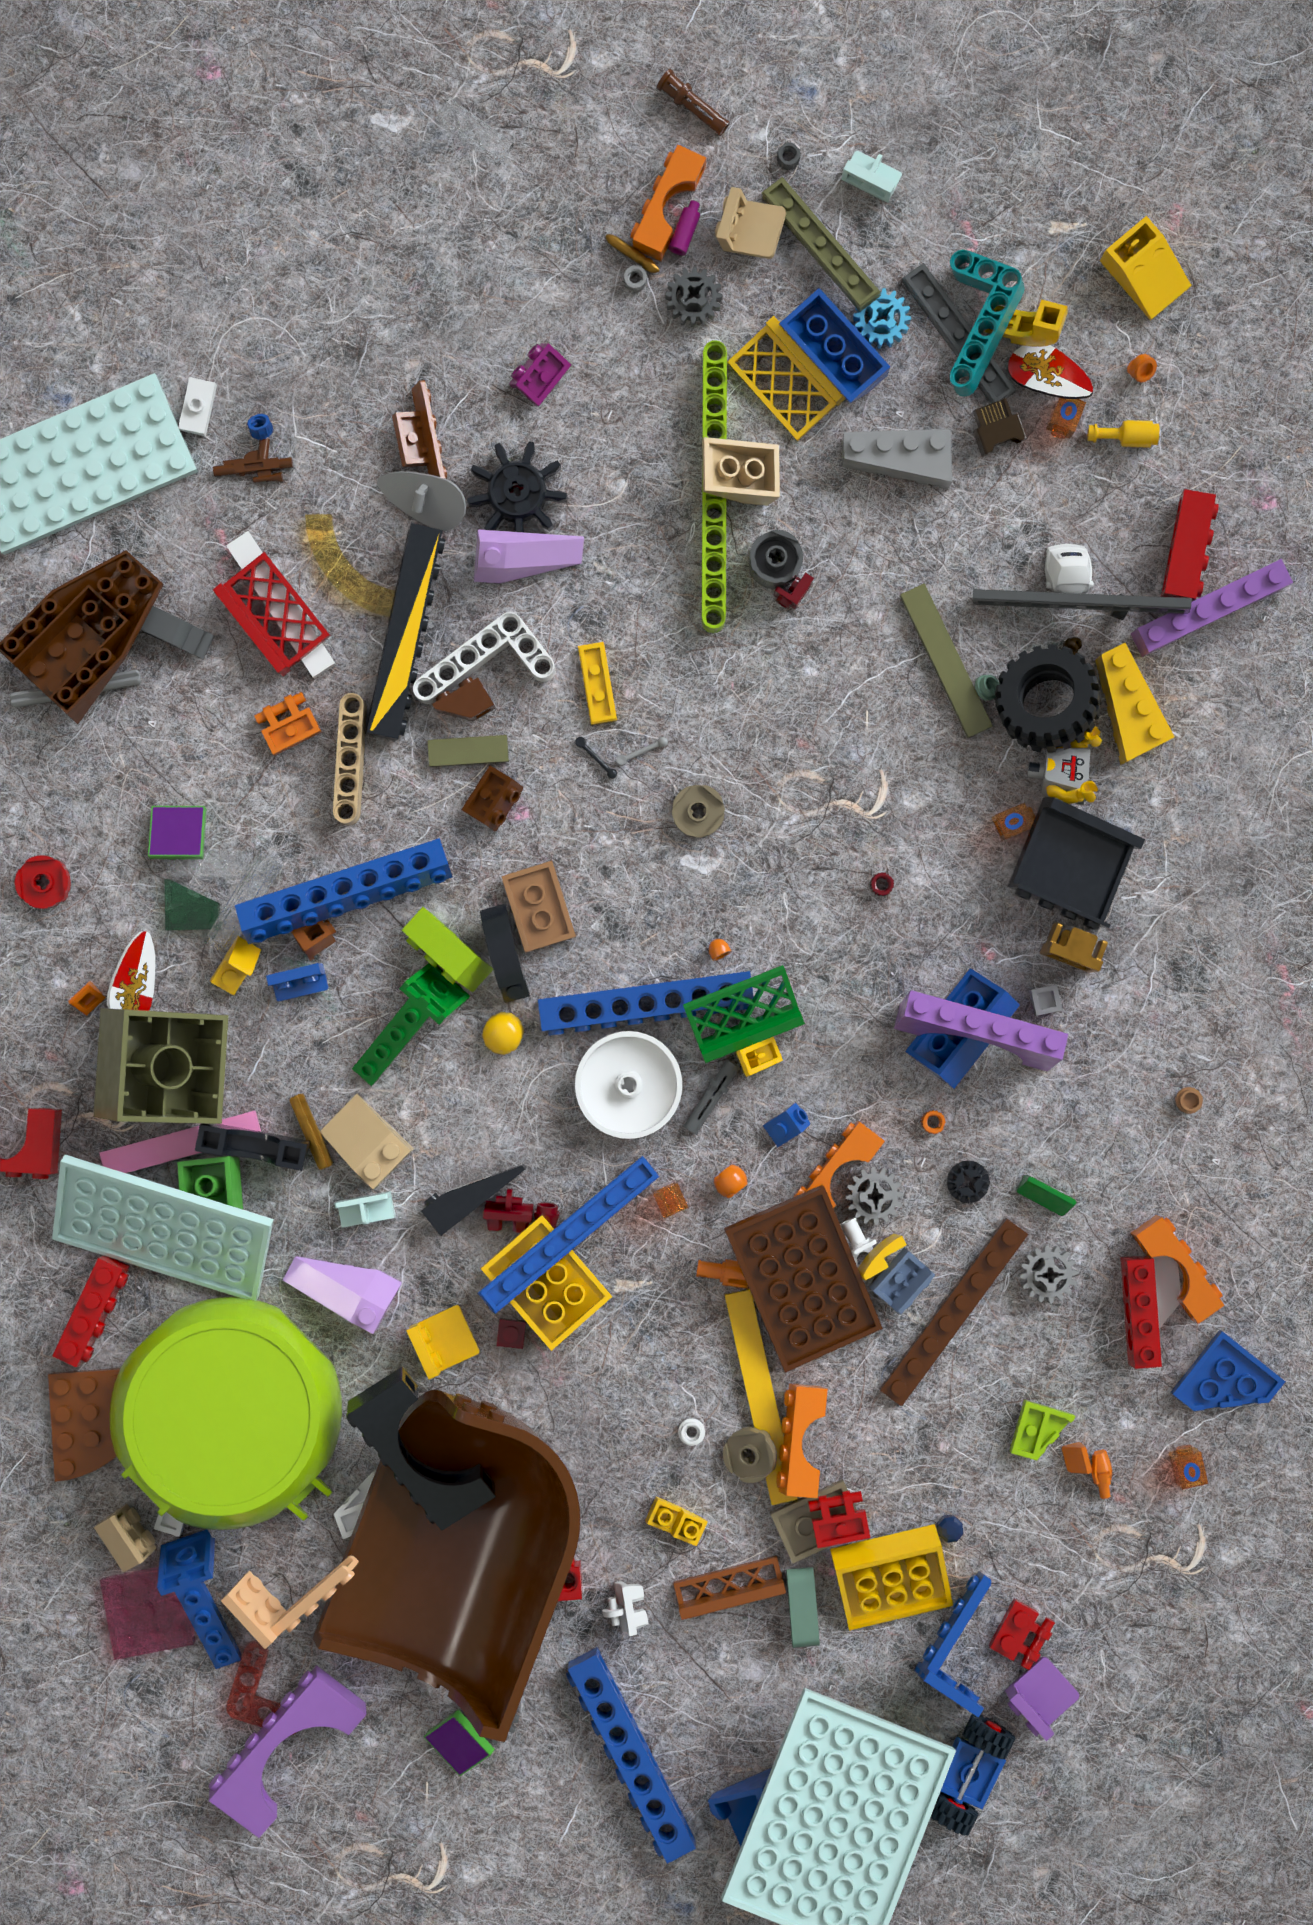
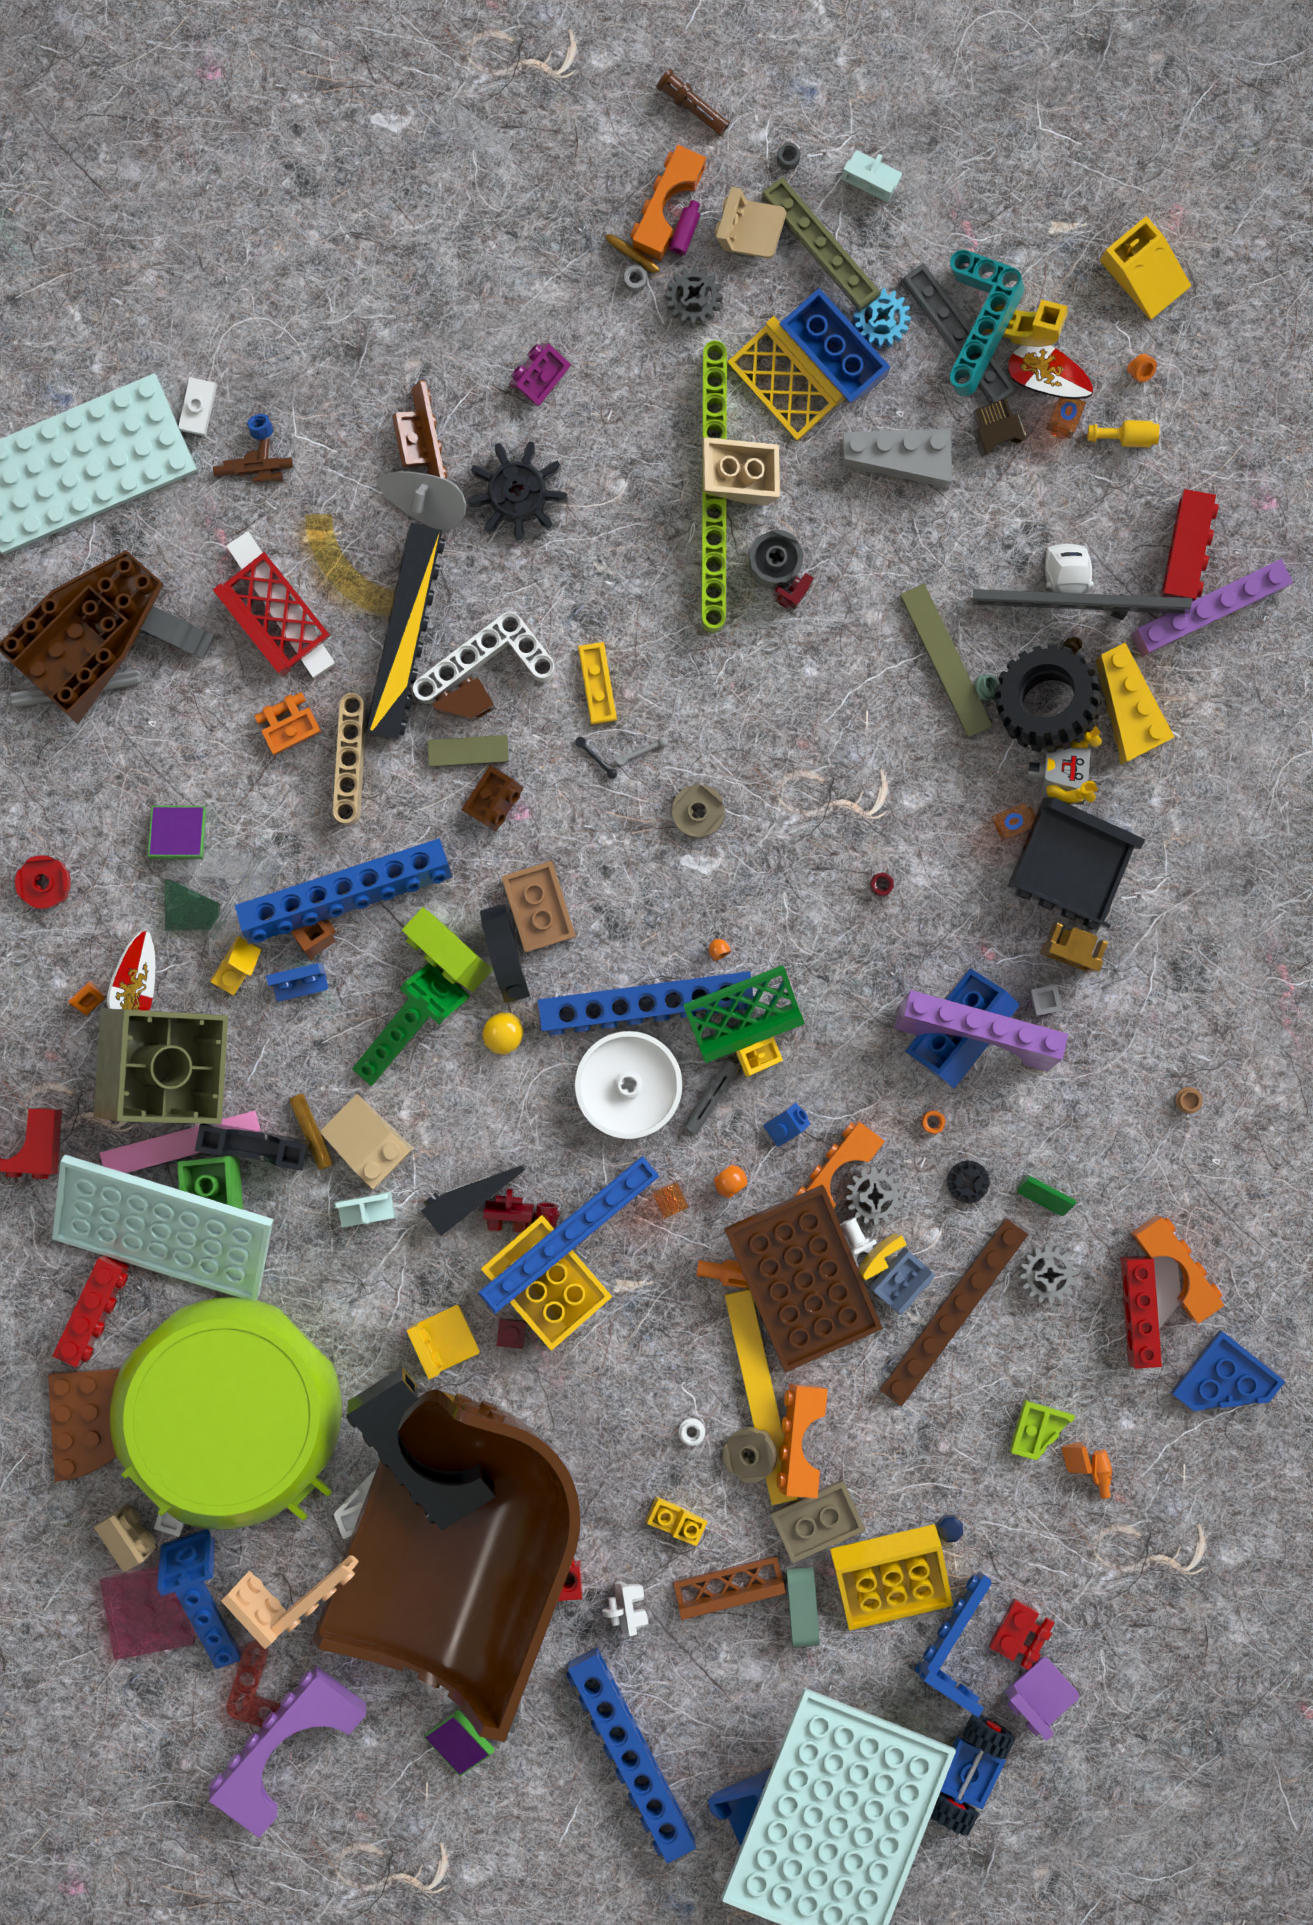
(347, 1290): lavender wedge -> none
(516, 555): lavender wedge -> none
(839, 1527): red plate -> none
(1188, 1467): clear orange brick -> none

